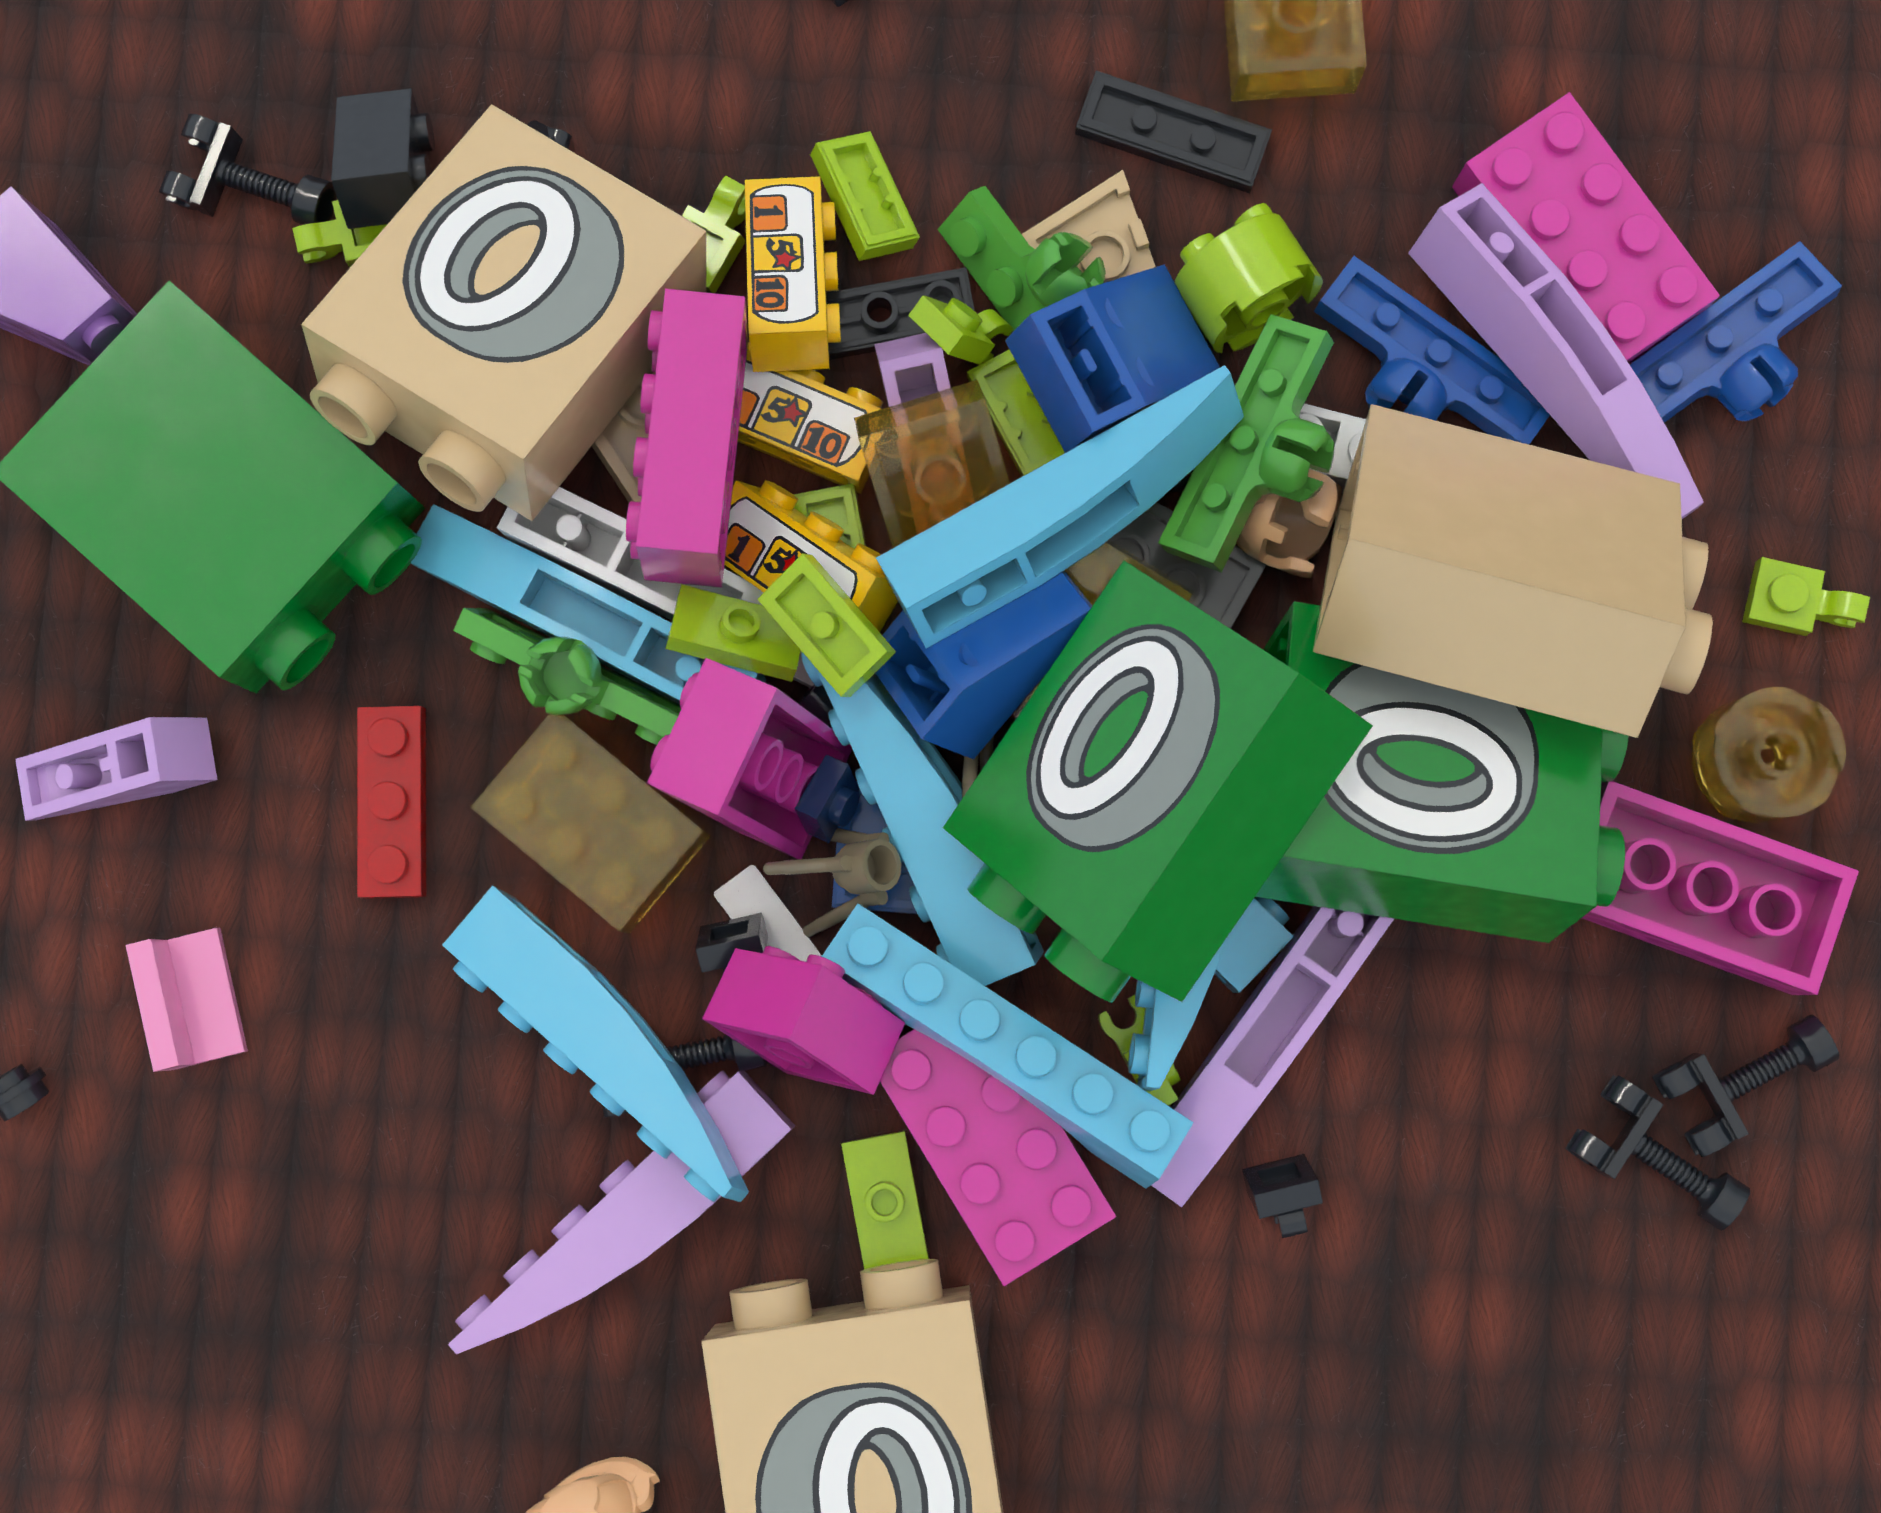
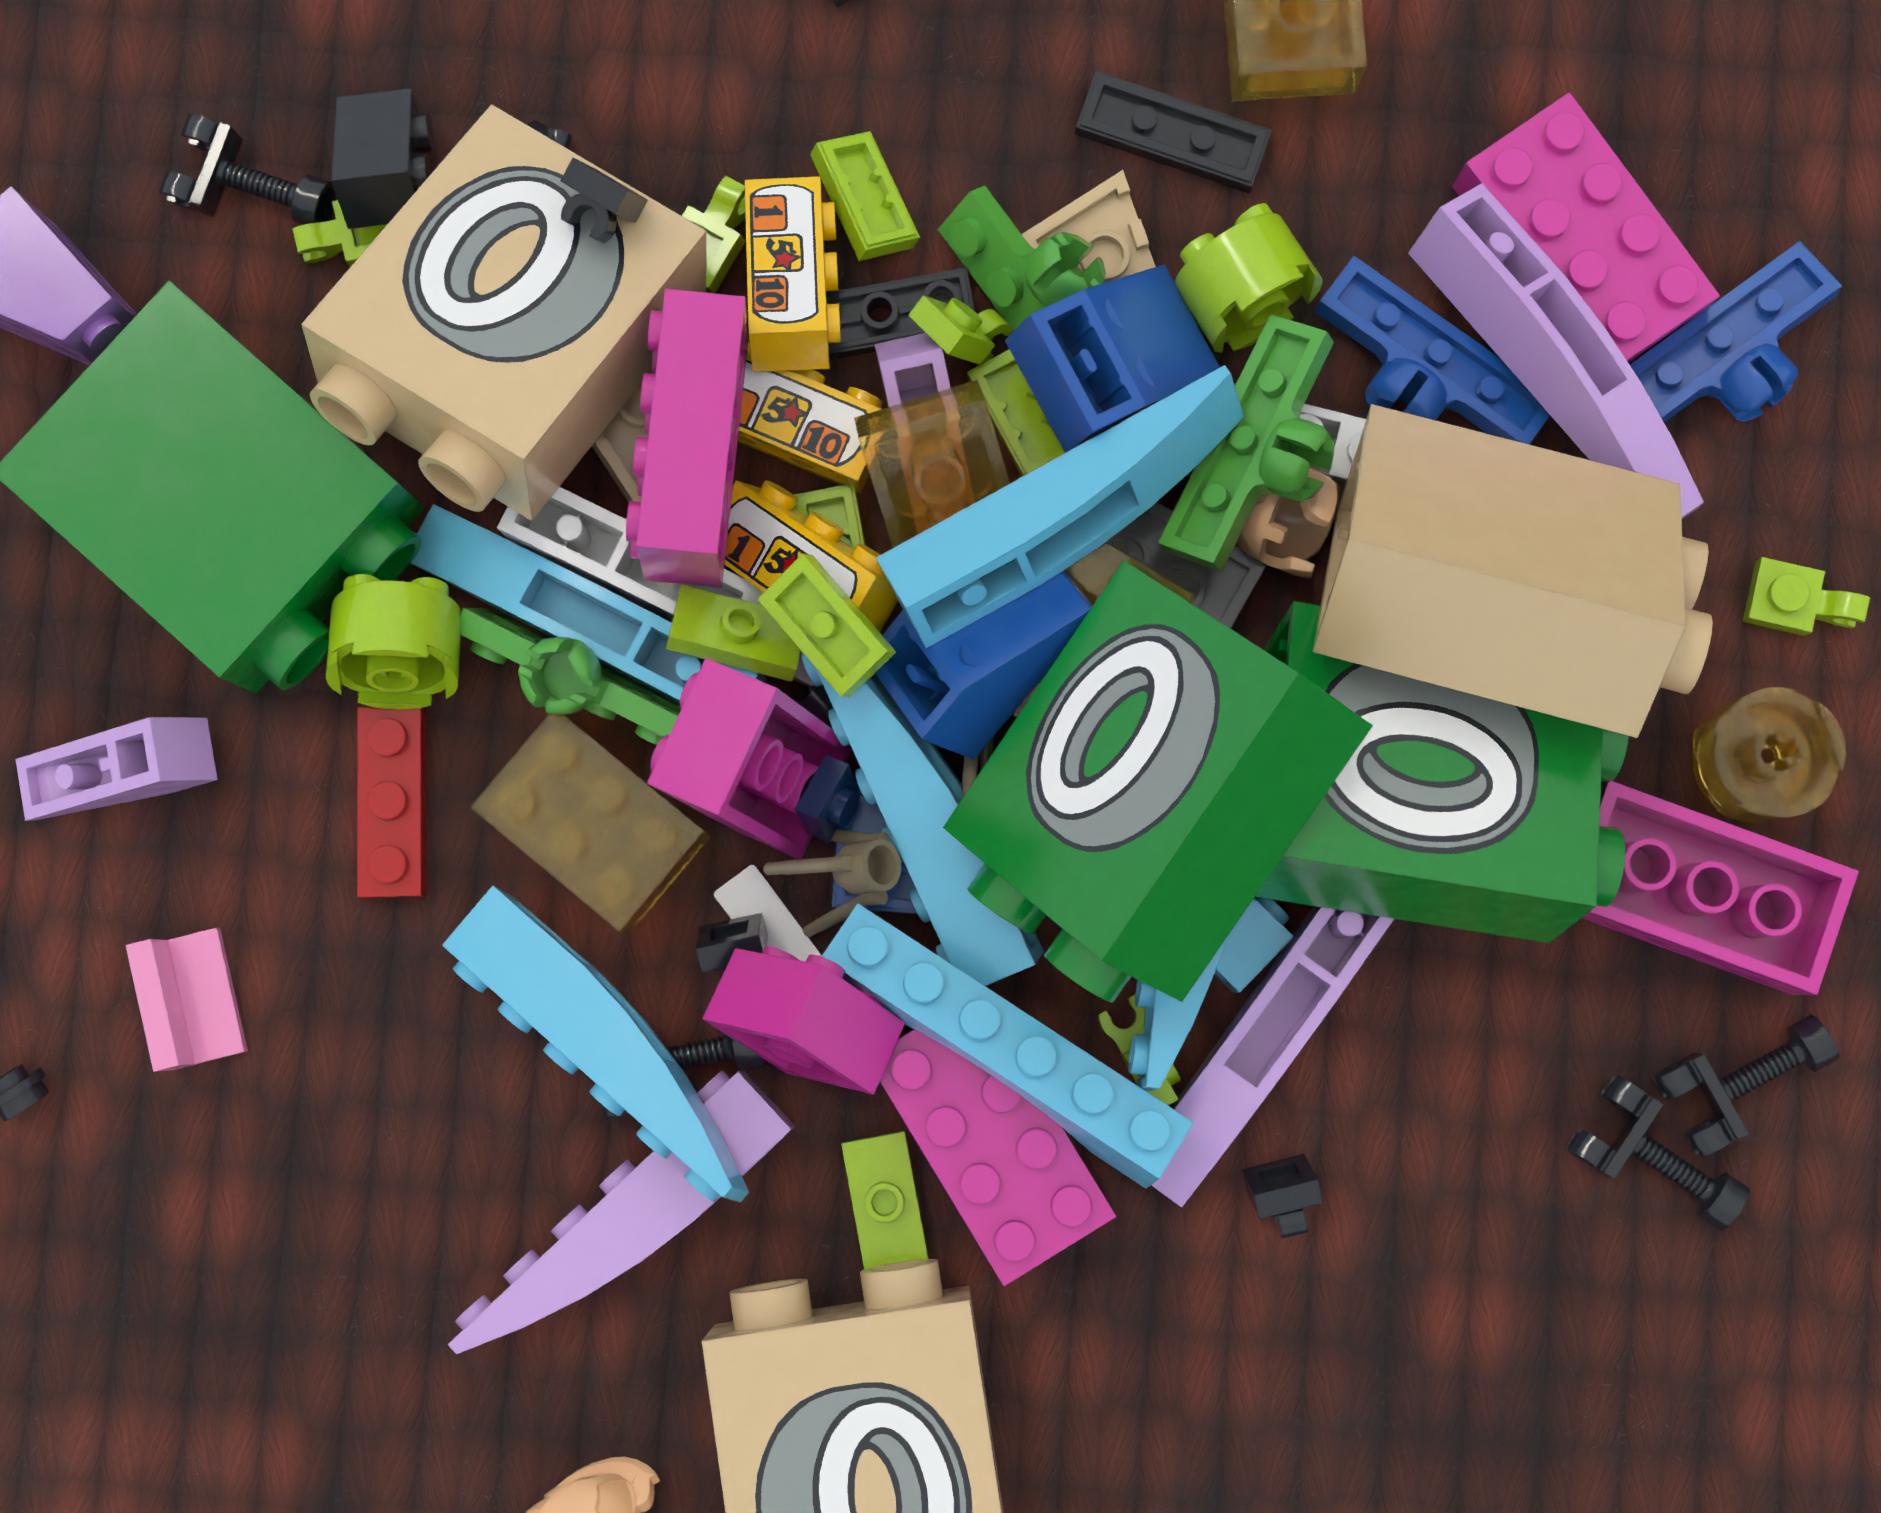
(394, 641): none -> lime brick
(602, 194): none -> black tile

